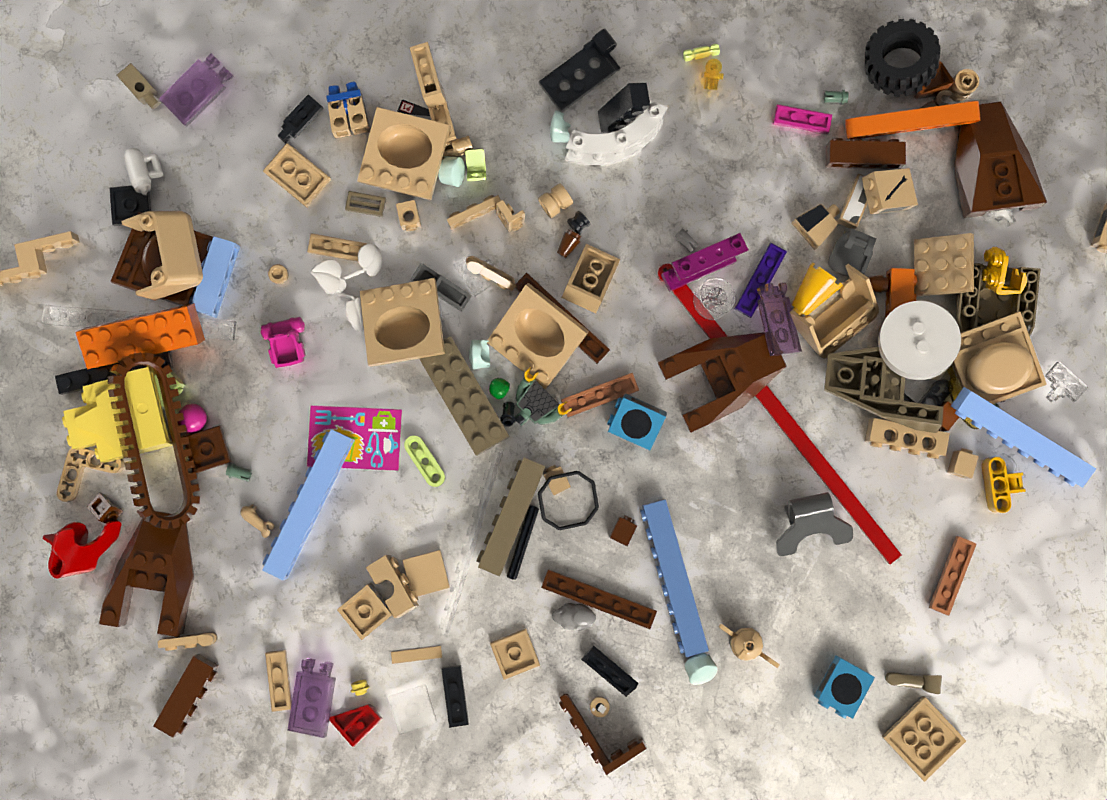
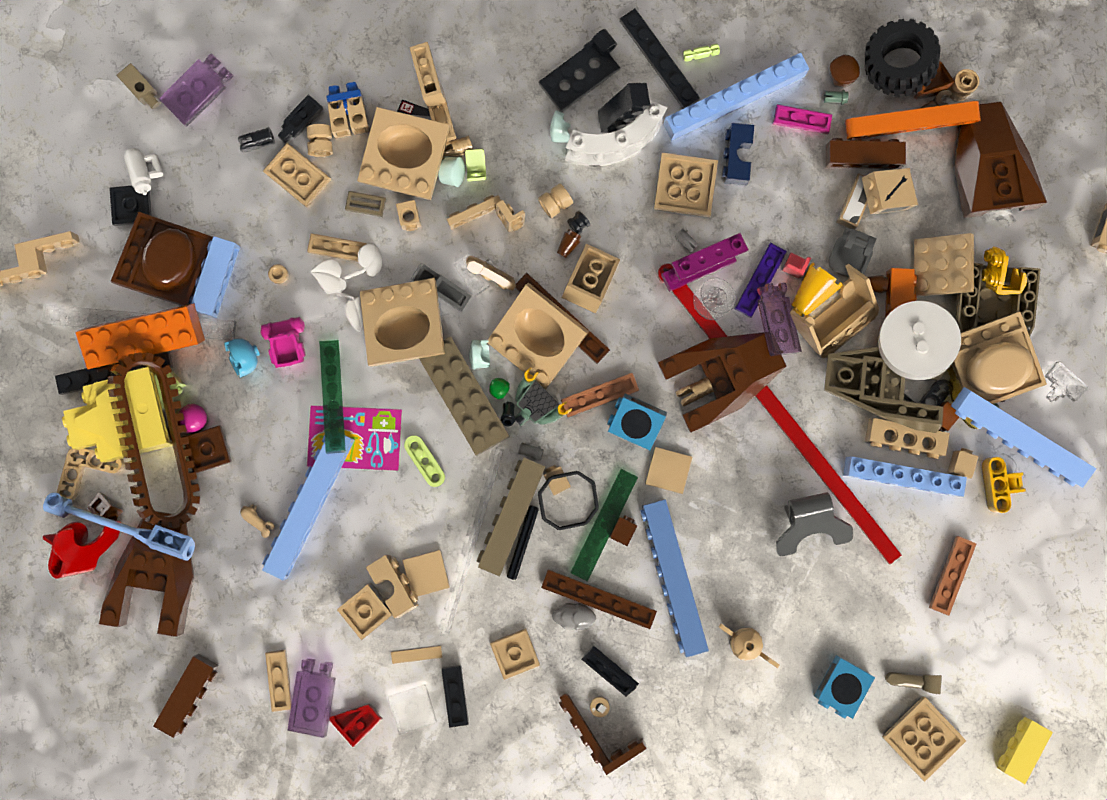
(157, 539): none -> light blue bar
(178, 252): tan windscreen -> none
(189, 641): tan hinge -> none
(238, 472): sand green pin -> none
(242, 356): none -> medium azure cylinder
(256, 140): none -> black hinge
(319, 140): none -> tan wheel
(332, 397): none -> clear green plate
(359, 687): light yellow plate -> none
(531, 451): none -> light grey pin
(604, 525): none -> clear green plate
(659, 59): none -> black plate
(668, 470): none -> tan tile
(685, 185): none -> tan plate
(698, 389): none -> tan hinge
(700, 668): light aqua hair -> none
(712, 74): clear yellow hips -> none
(736, 96): none -> light blue brick
(736, 170): none -> dark blue arch
(796, 265): none -> coral panel
(817, 224): tan torso -> none
(844, 70): none -> reddish brown hair
(905, 476): none -> light blue brick
(1024, 750): none -> light yellow brick

